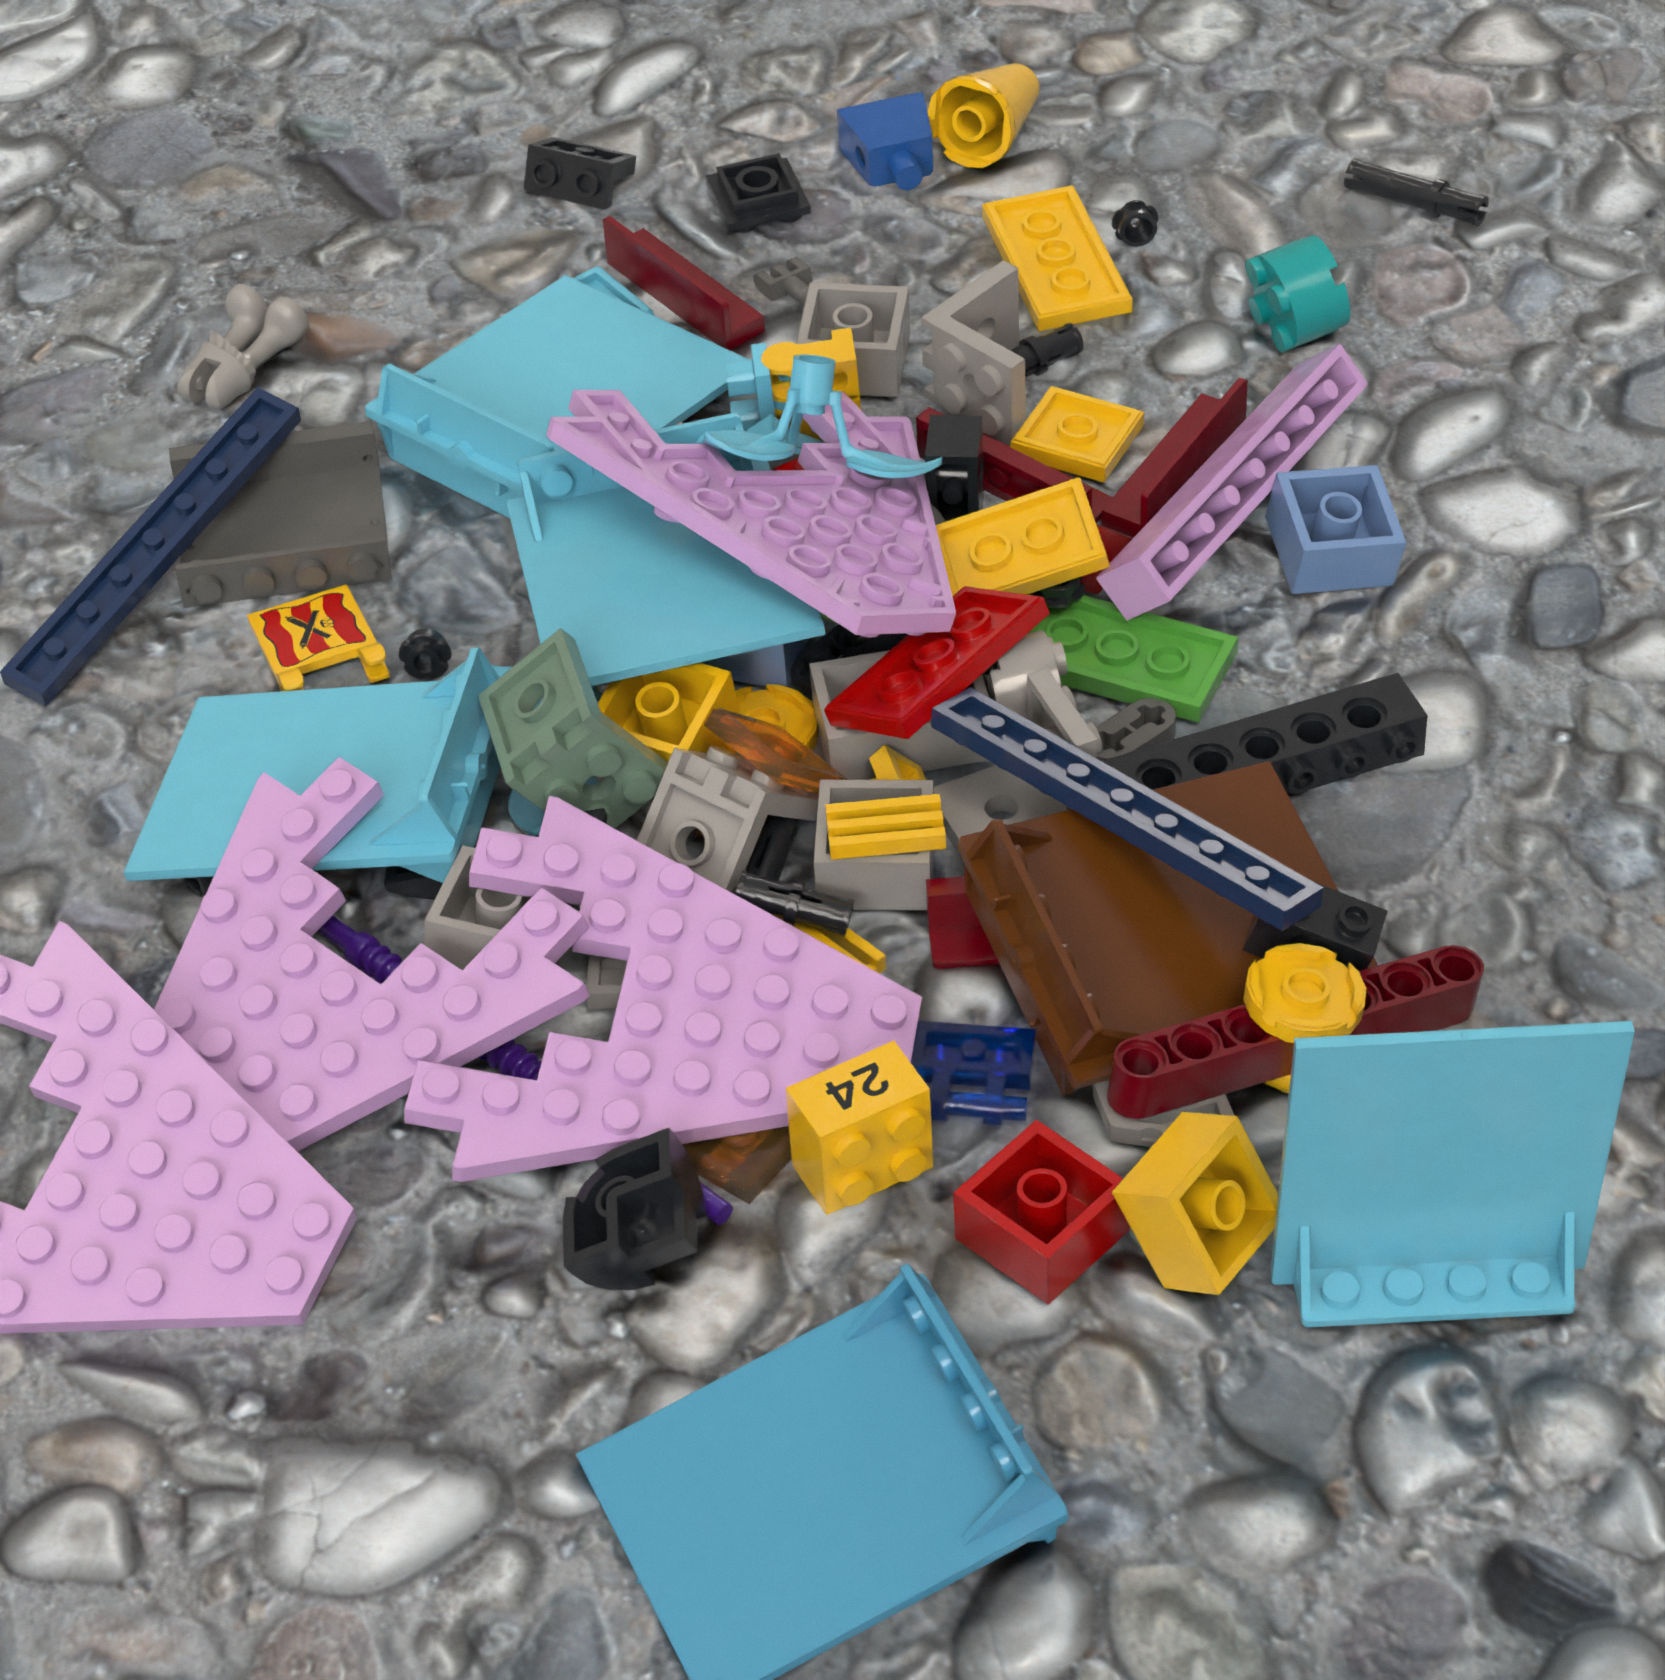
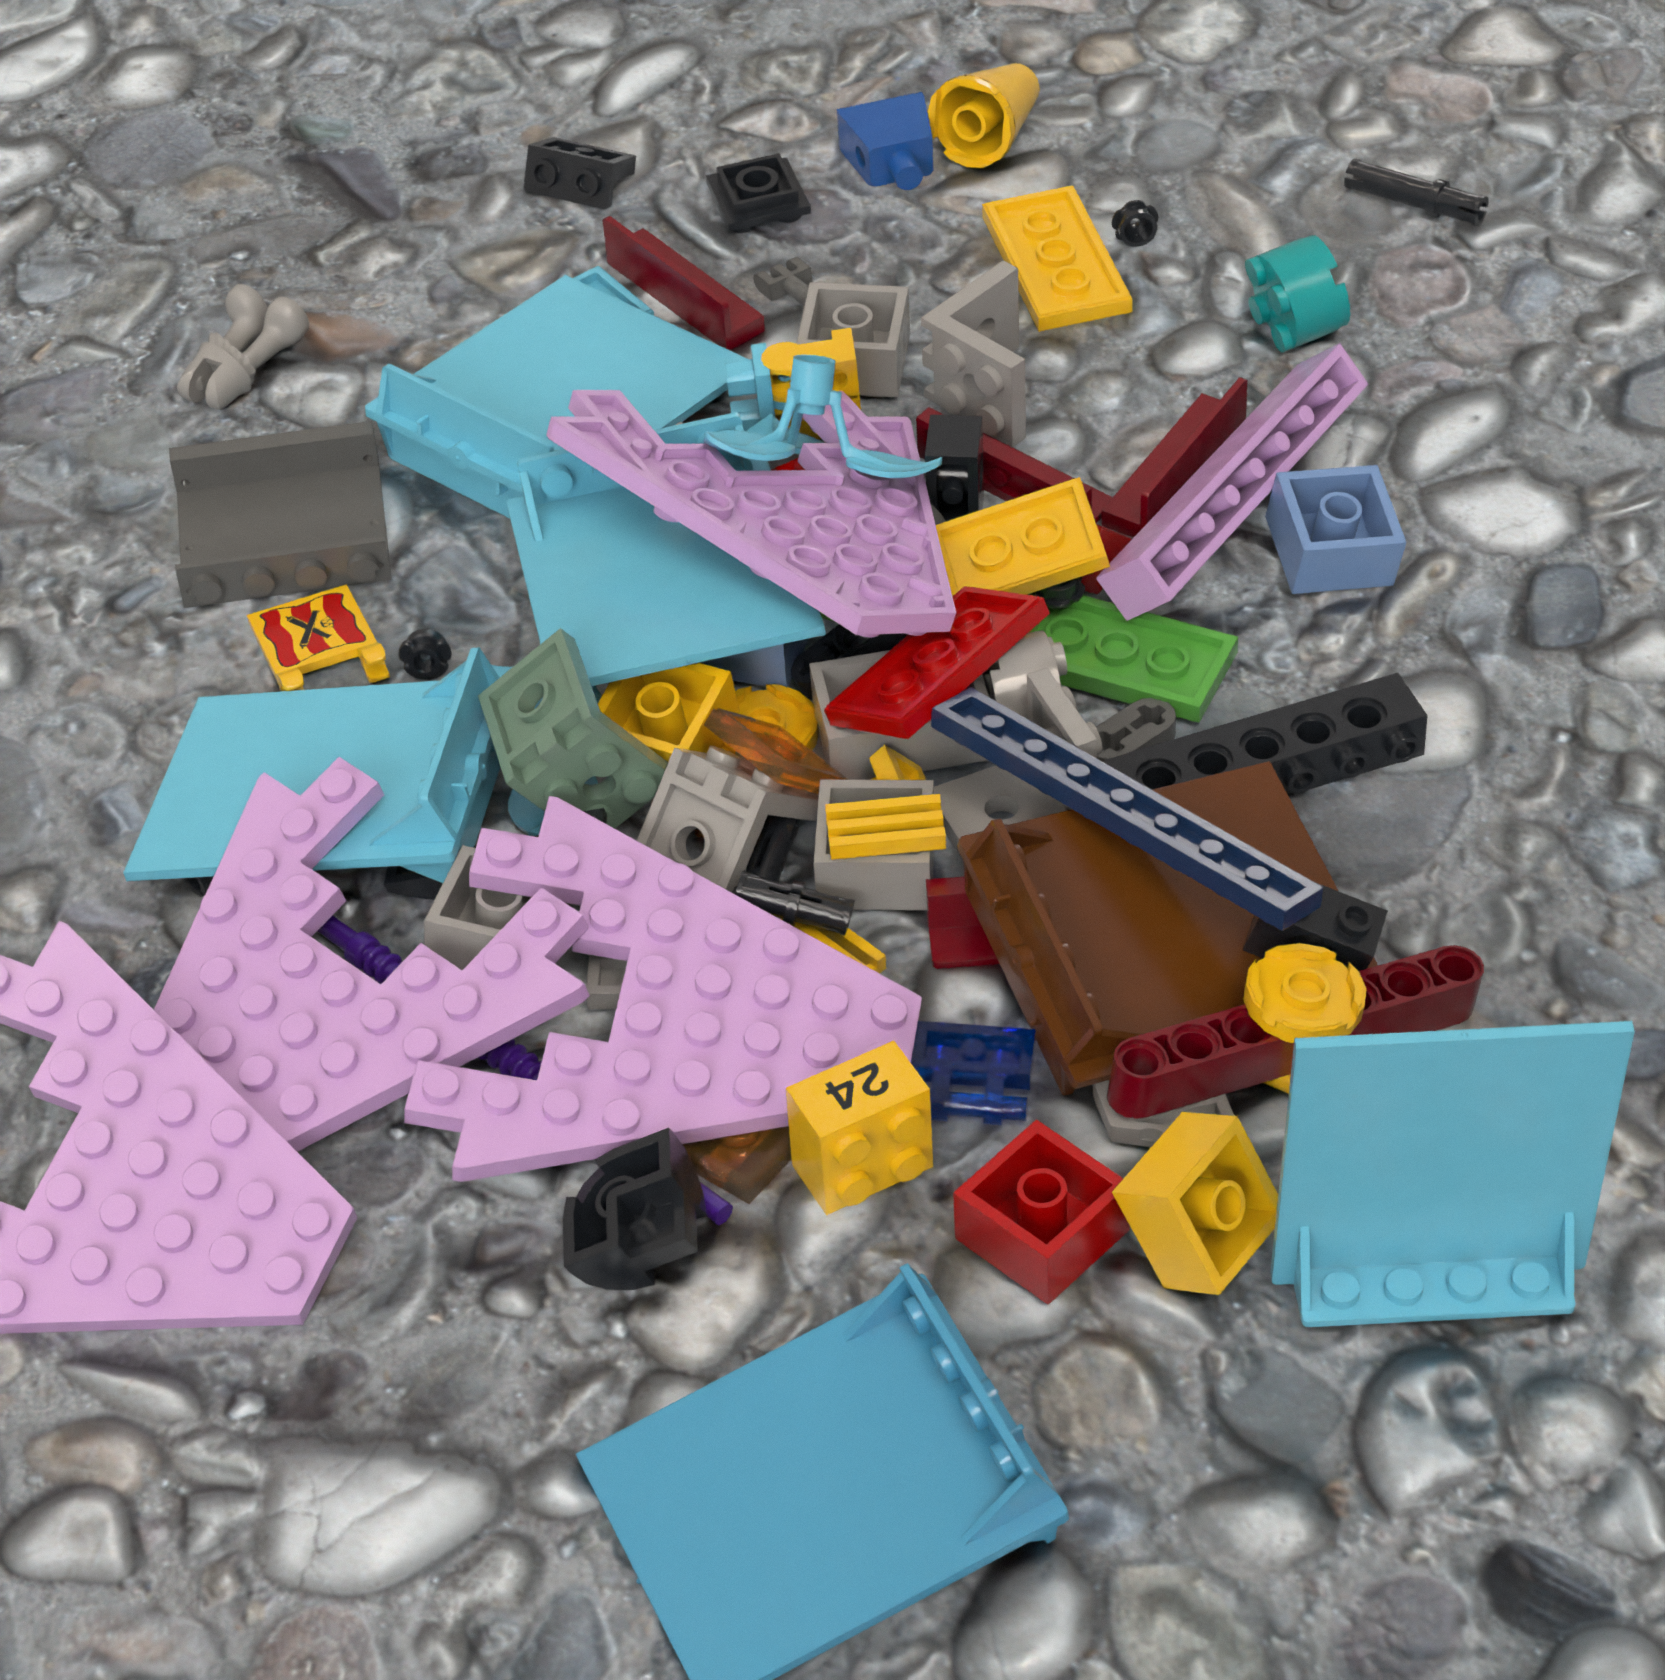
(150, 547): dark blue plate -> none
(1049, 348): black pin -> none
(1078, 433): yellow tile -> none

